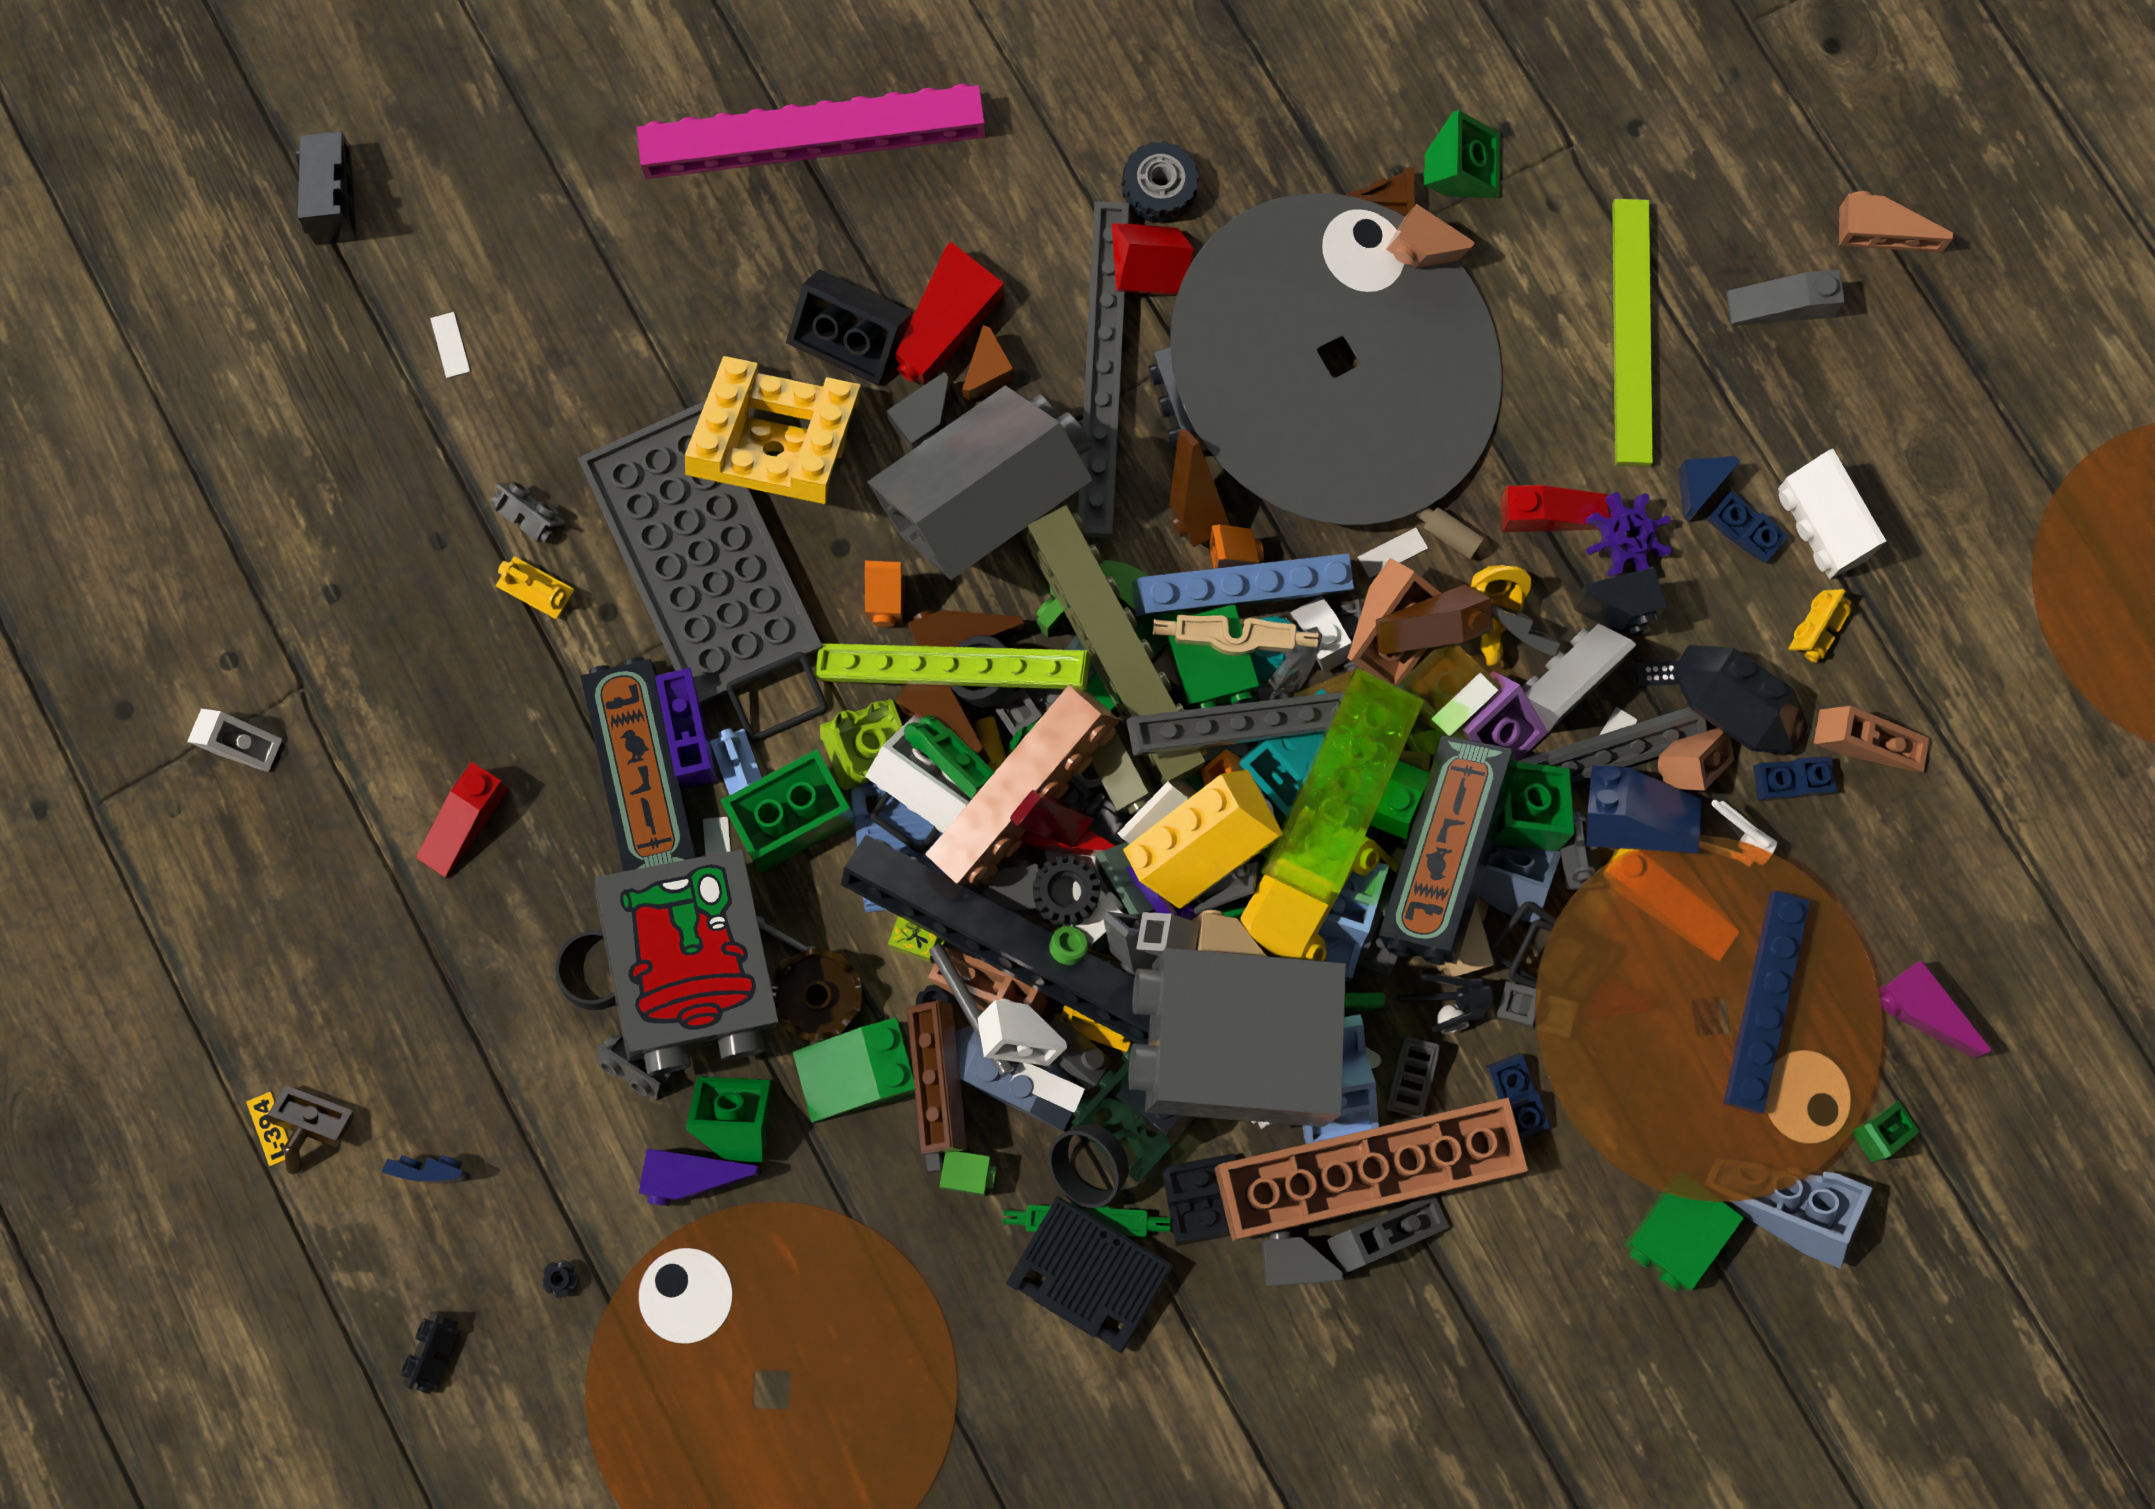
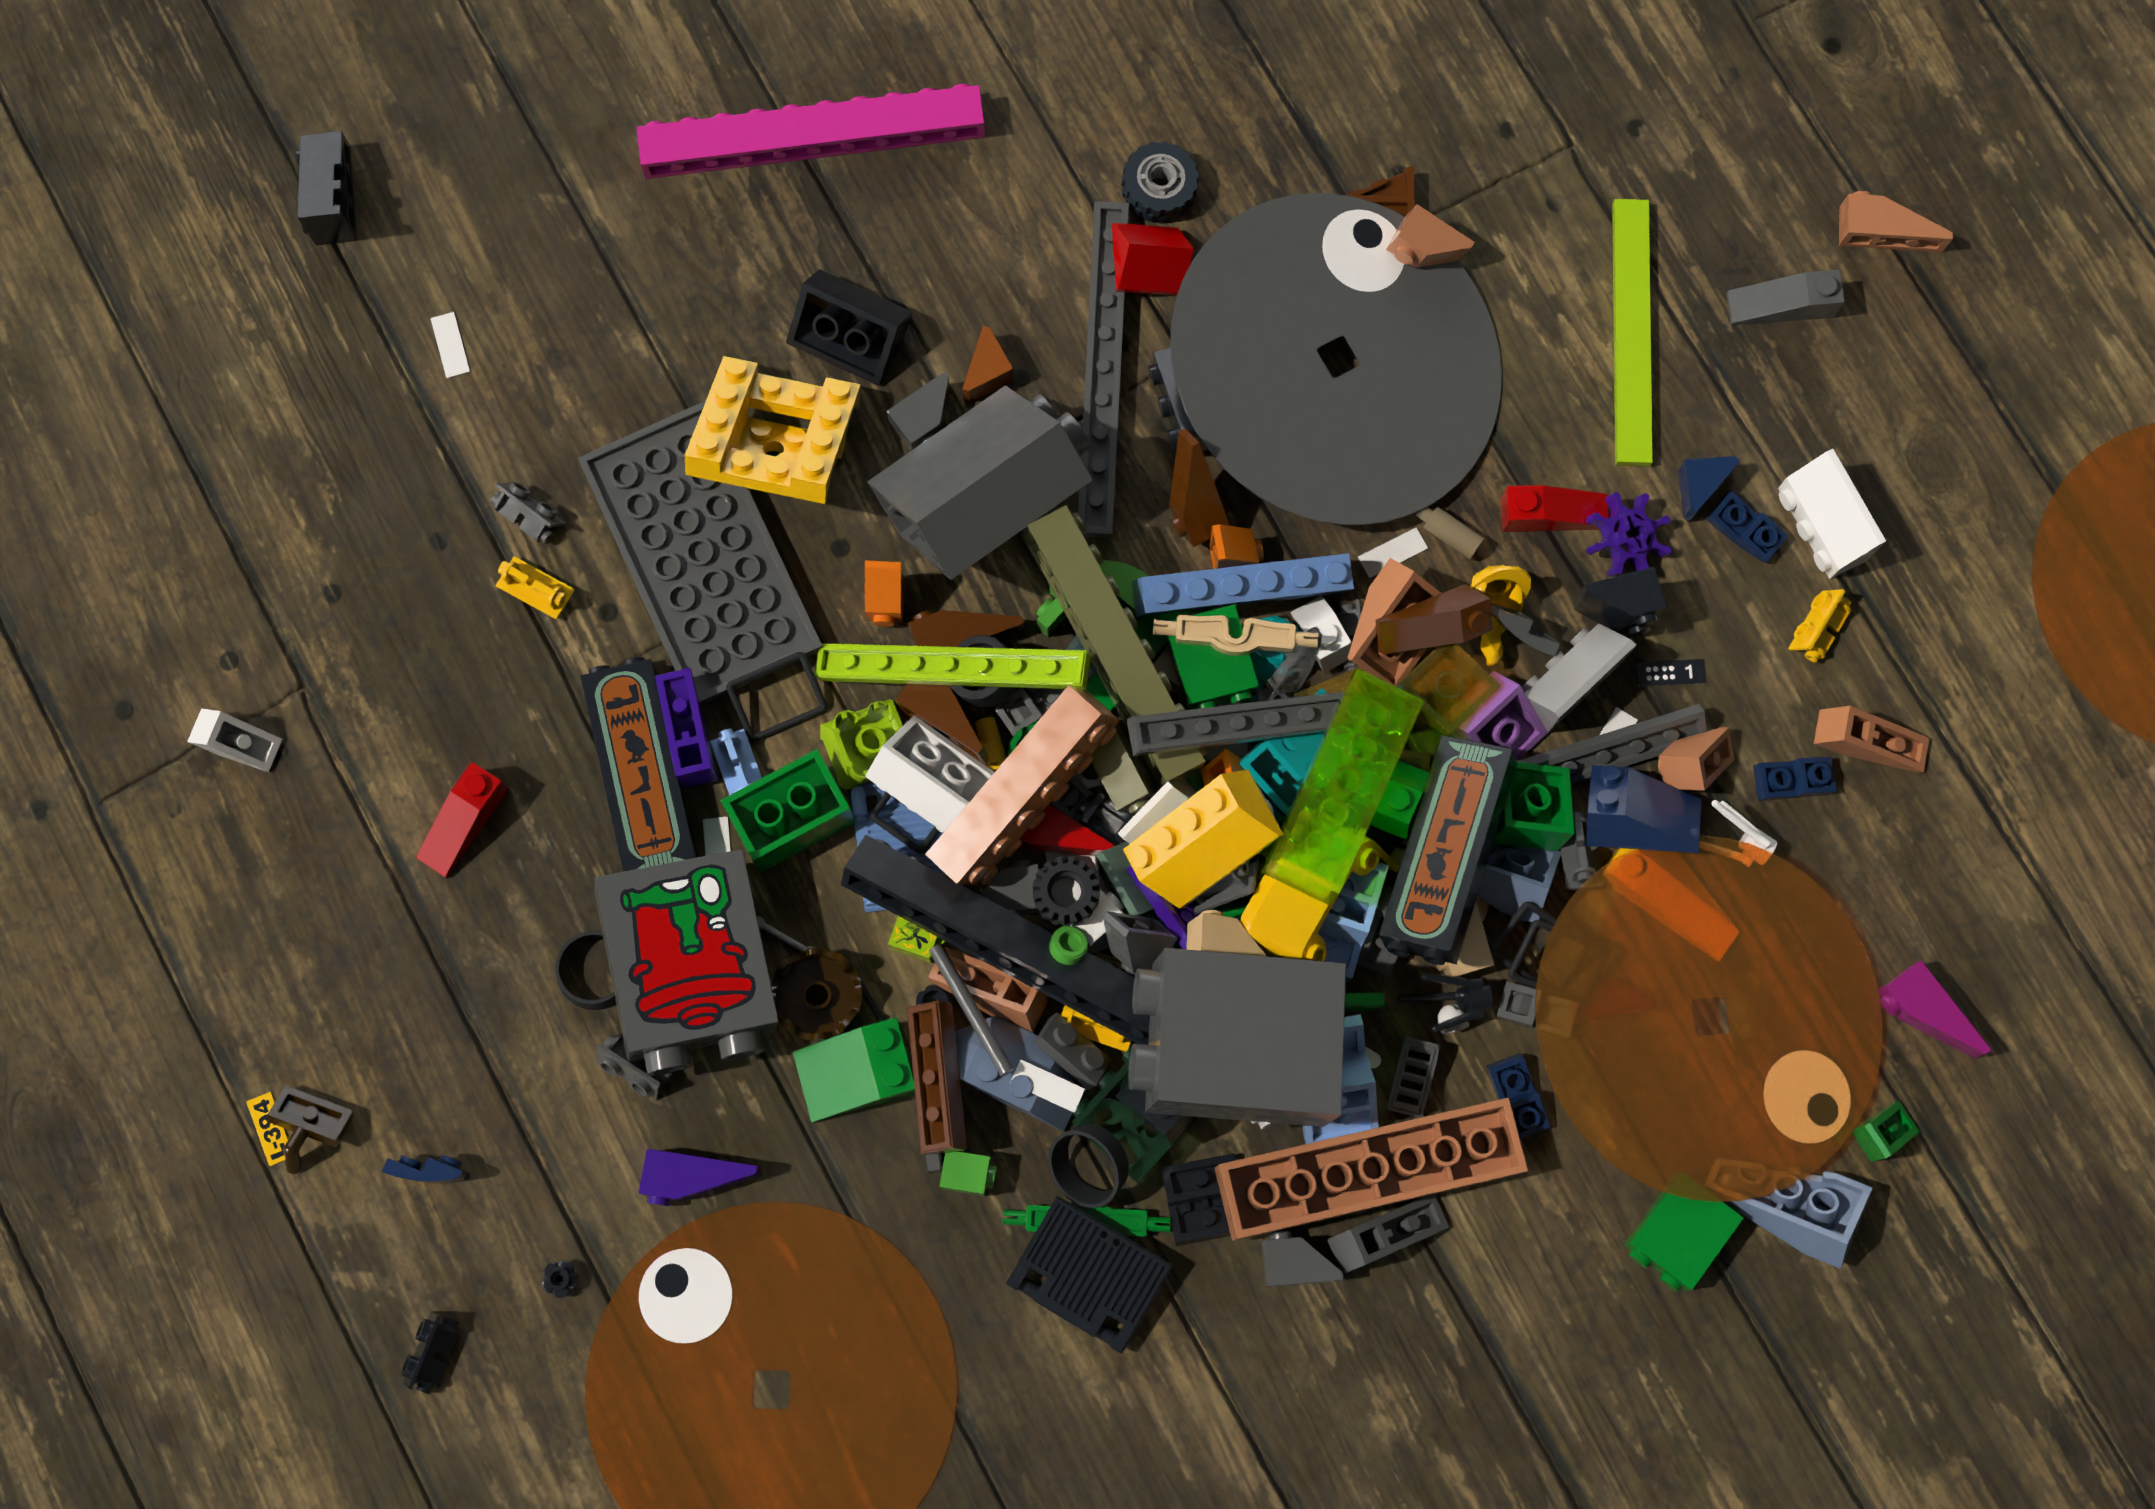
(731, 1116): green slope -> none
(948, 313): red slope -> none
(949, 754): green hinge -> none
(1018, 1034): white slope -> none
(1051, 818): dark red tile -> none
(1166, 931): light grey brick -> none
(1464, 159): green slope -> none
(1464, 704): white sticker -> none
(1741, 698): black wedge -> none
(1766, 1002): dark blue plate -> none

